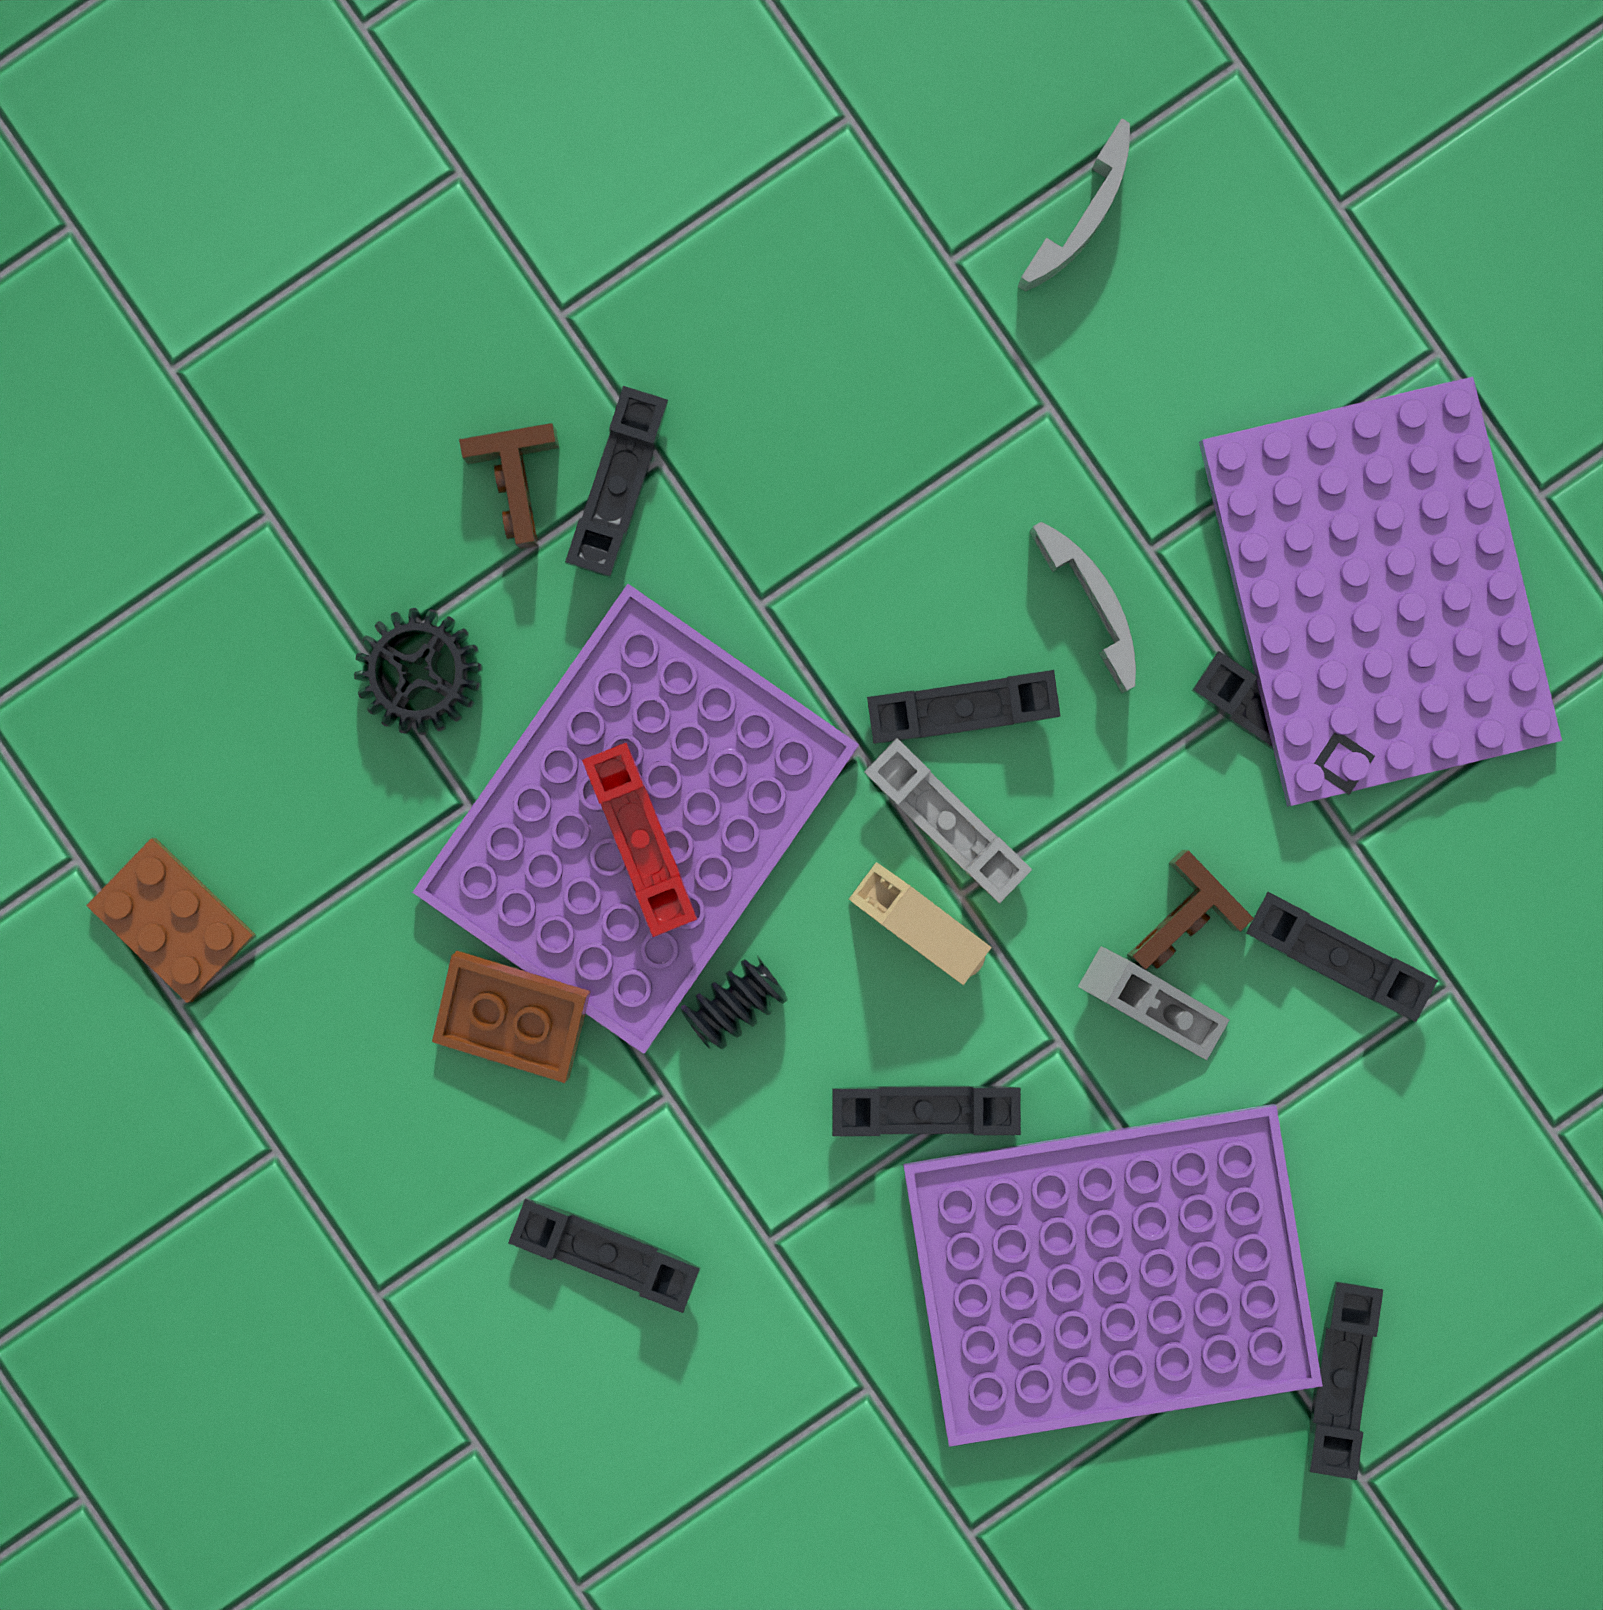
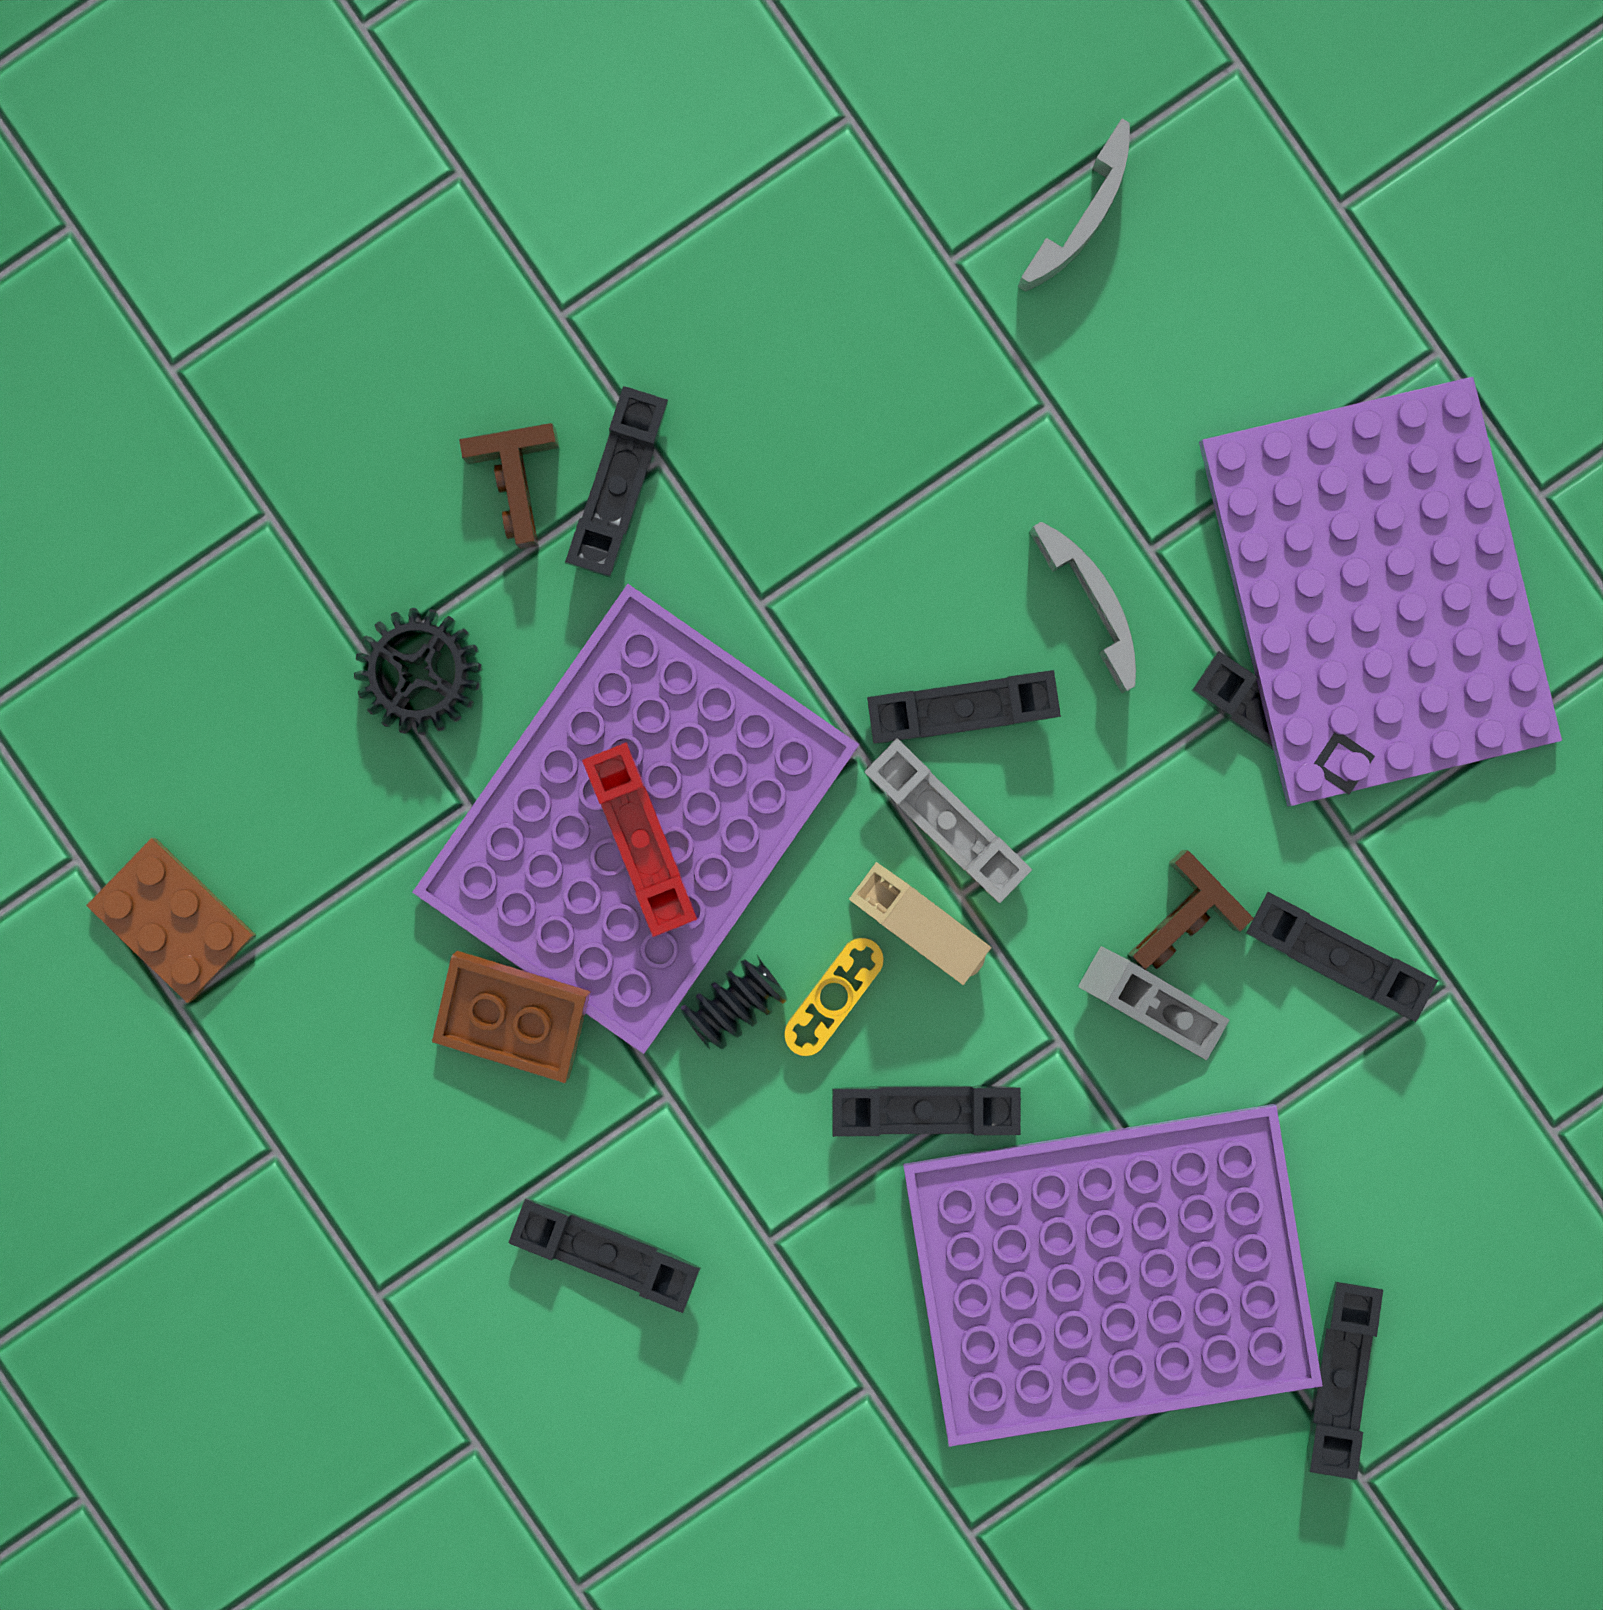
(821, 1031): none -> yellow beam

